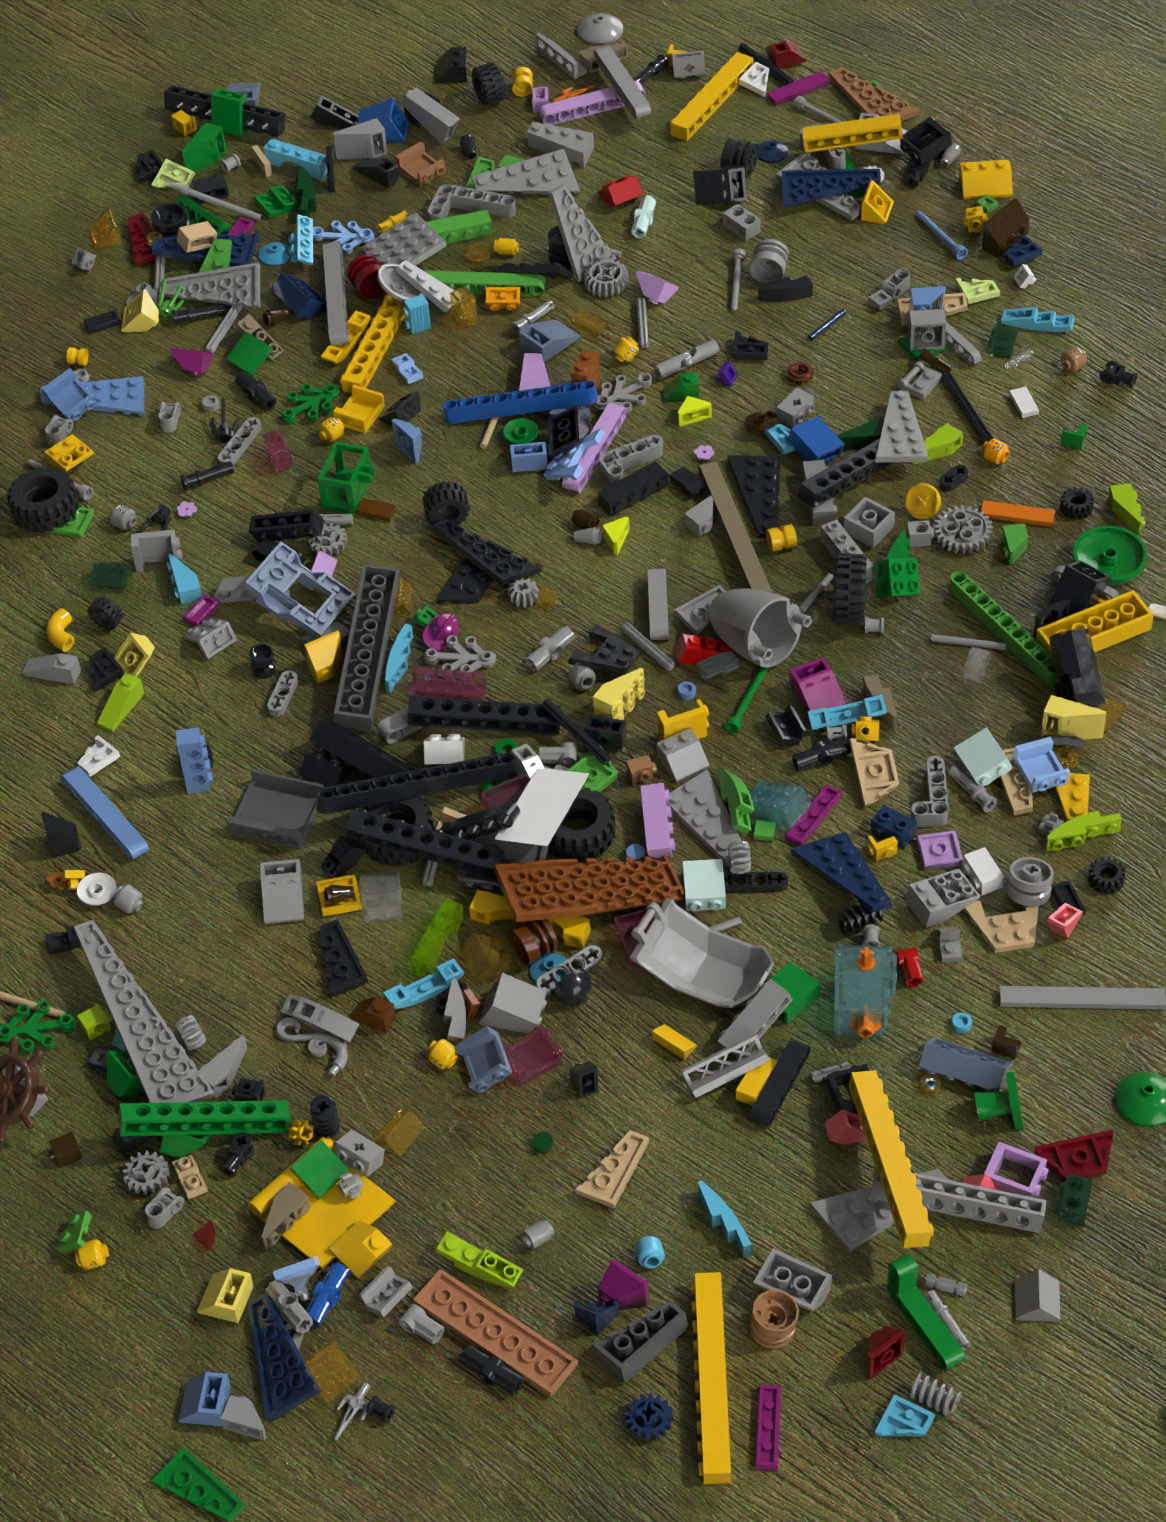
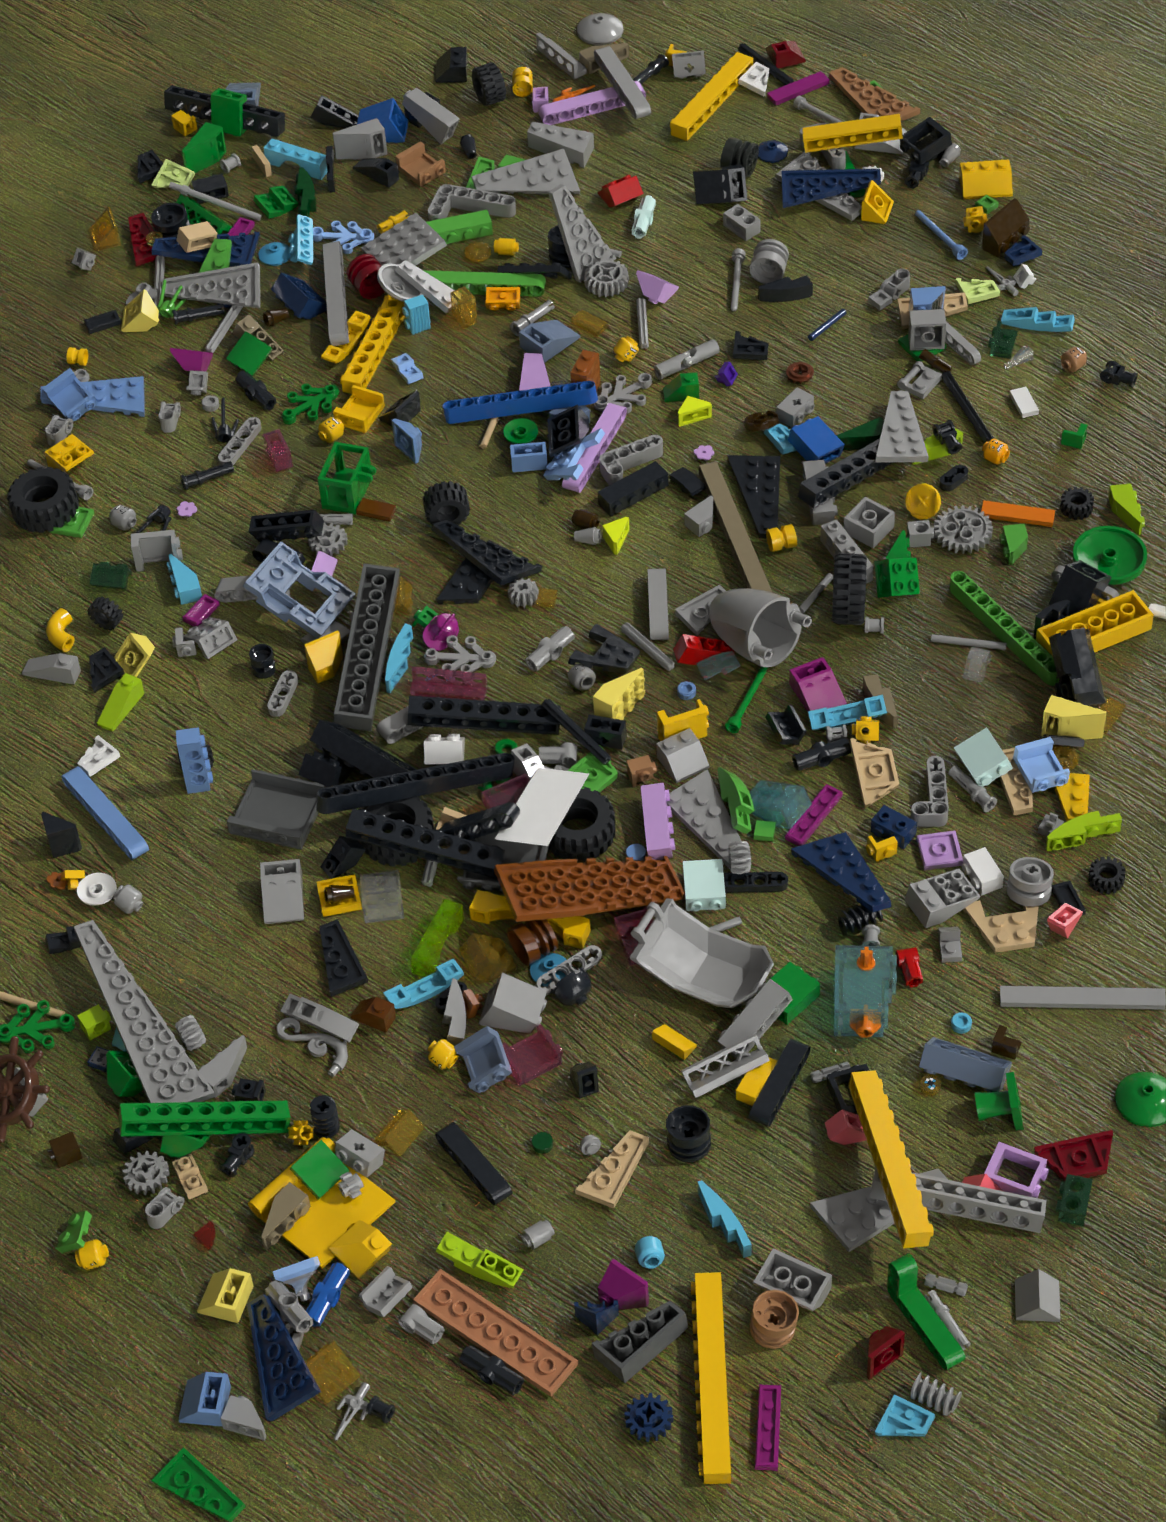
(183, 647): none -> light grey bracket
(197, 382): none -> light grey bracket
(473, 1163): none -> black beam
(590, 1145): none -> light grey plate
(688, 1133): none -> black wheel
(947, 435): none -> black connector
(1004, 283): none -> light grey piece

